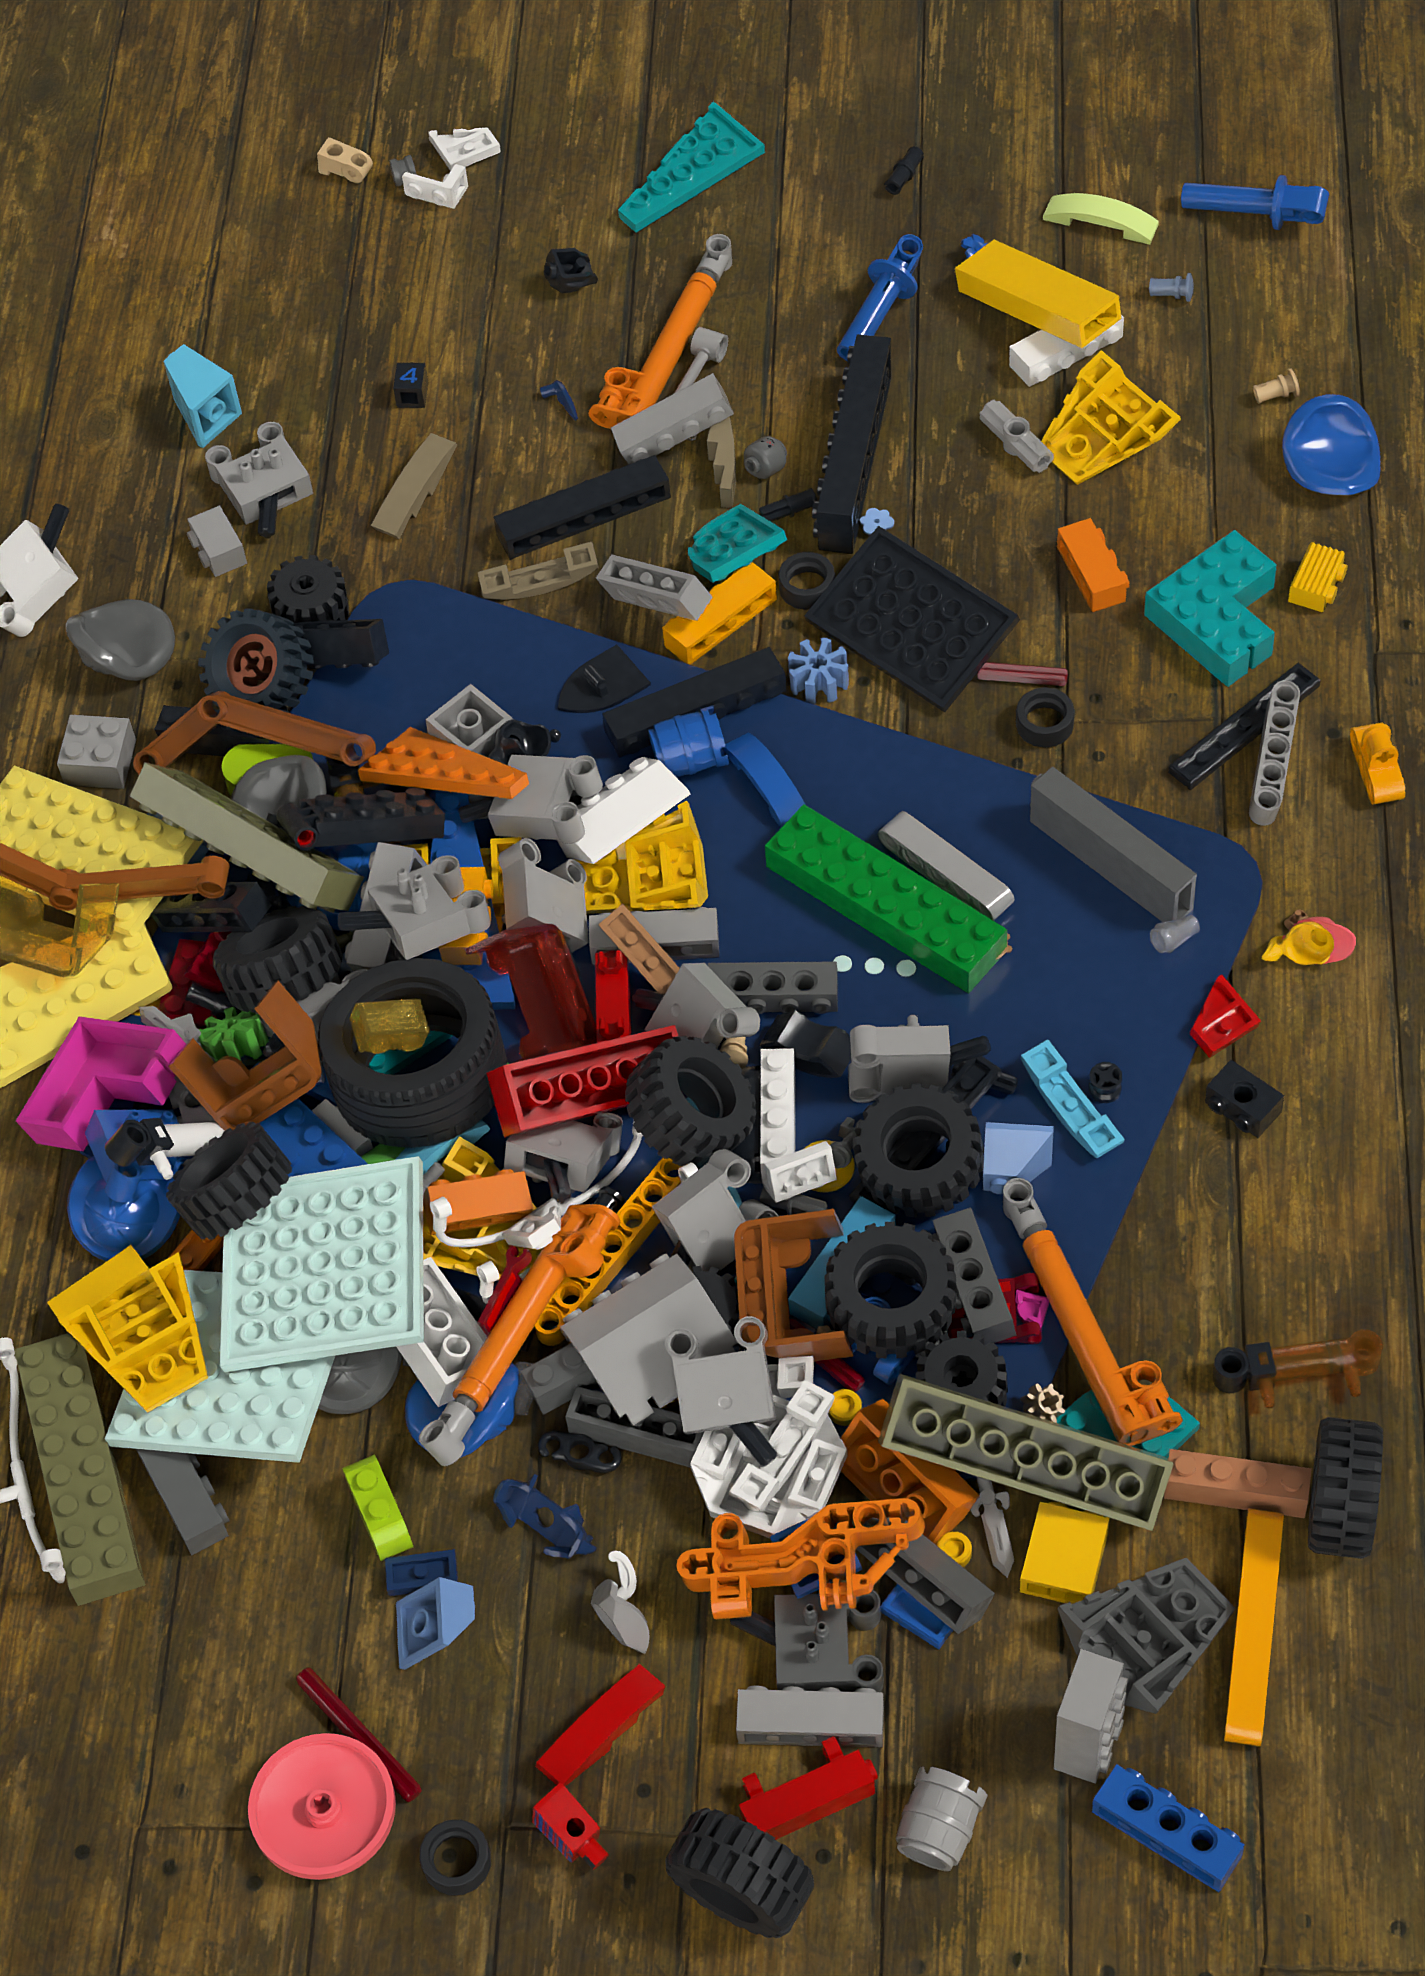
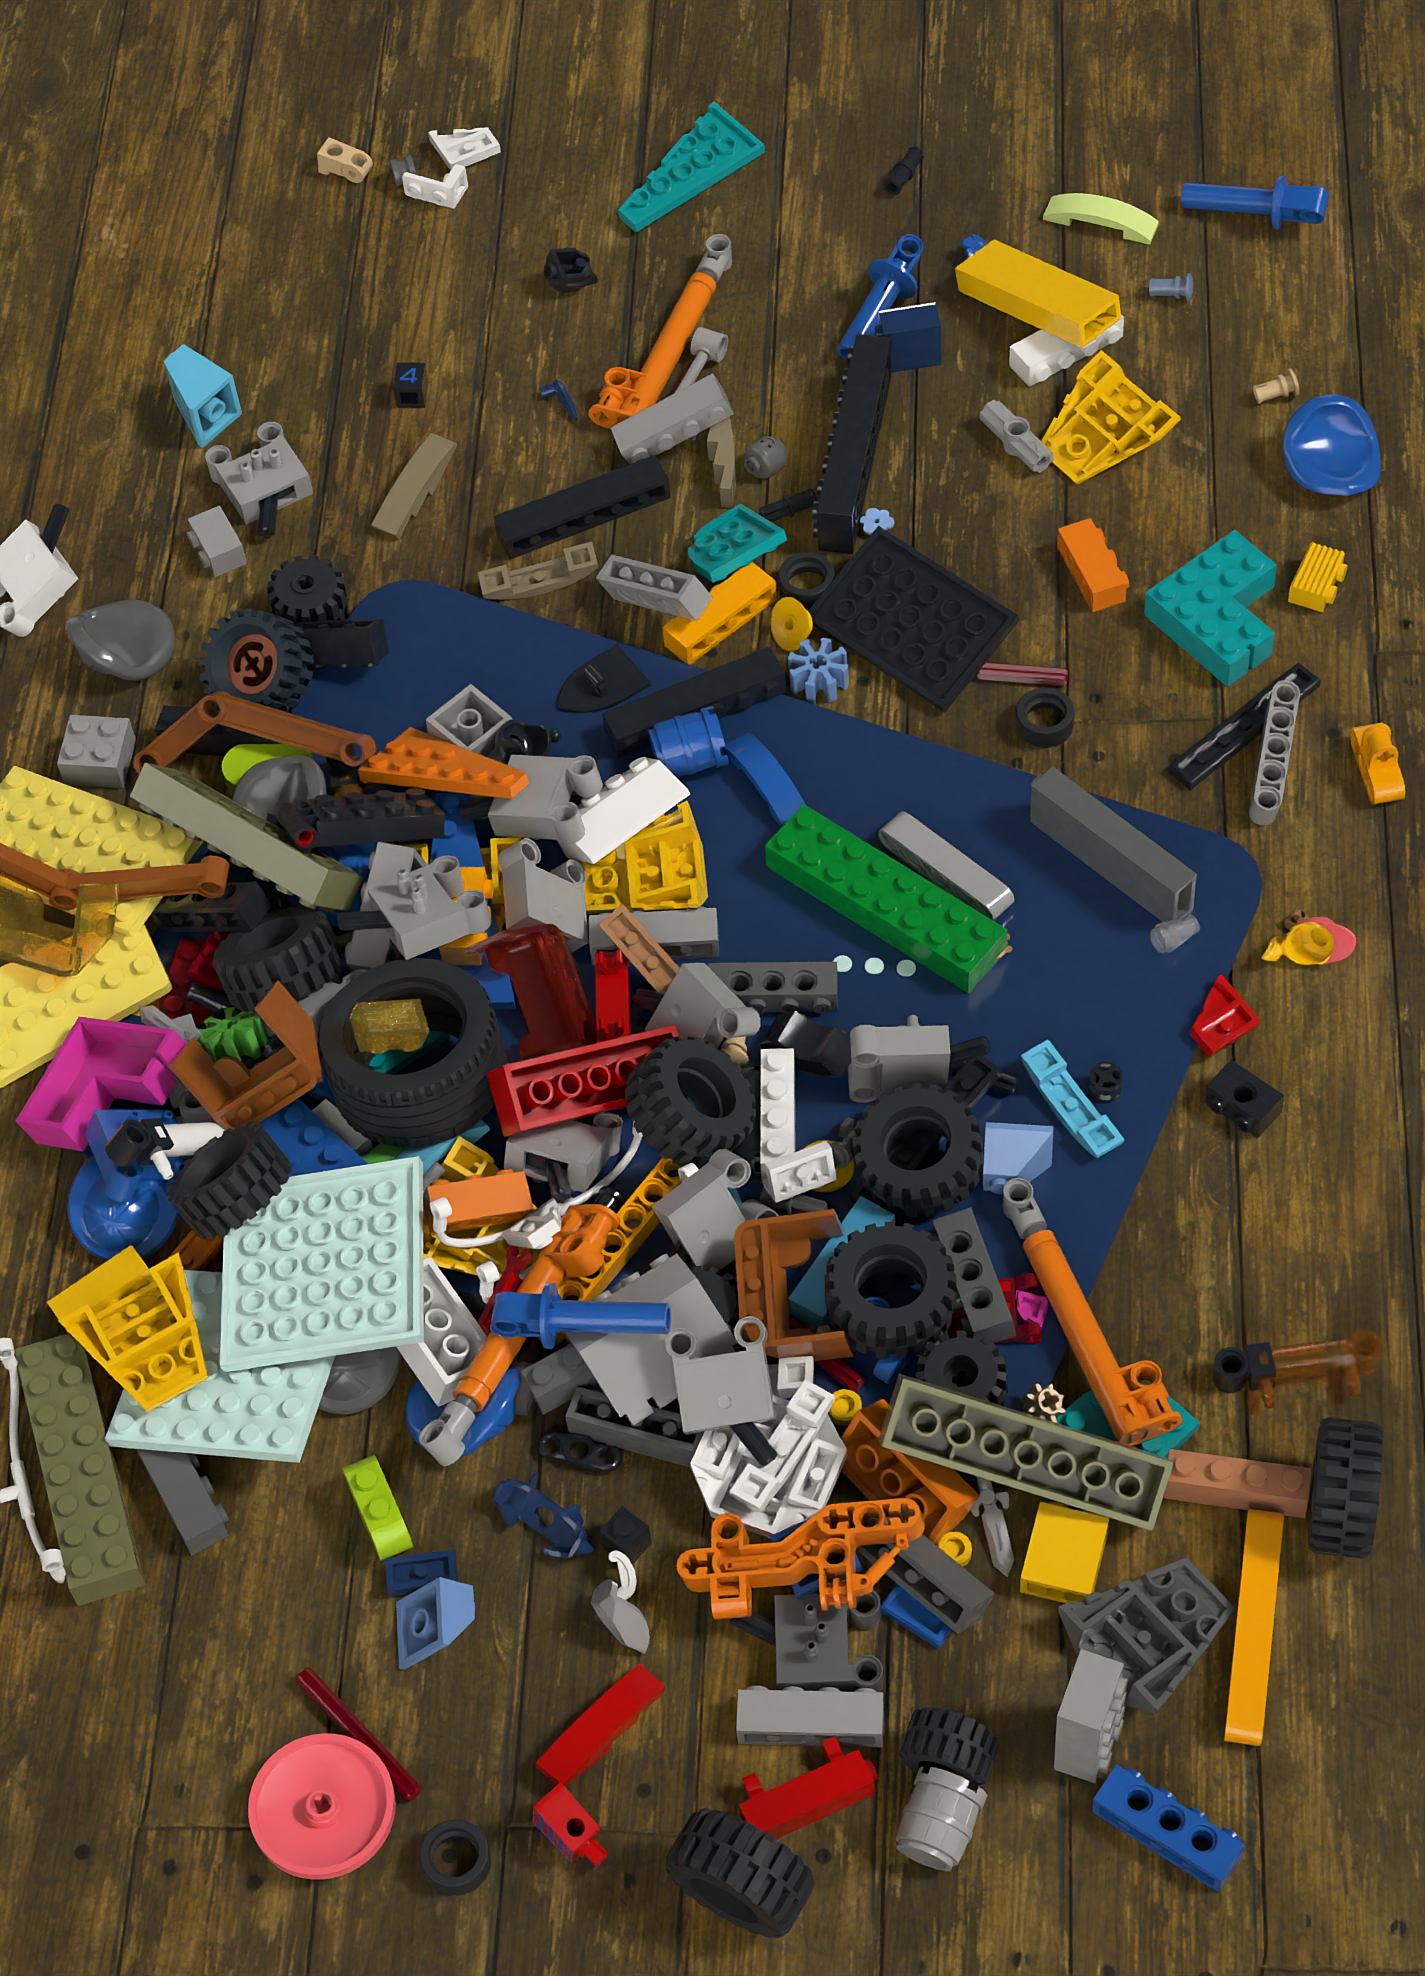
(547, 1315): none -> blue piece
(626, 1534): none -> black brick
(790, 623): none -> yellow piece
(913, 335): none -> dark blue piece
(950, 1743): none -> black tyre

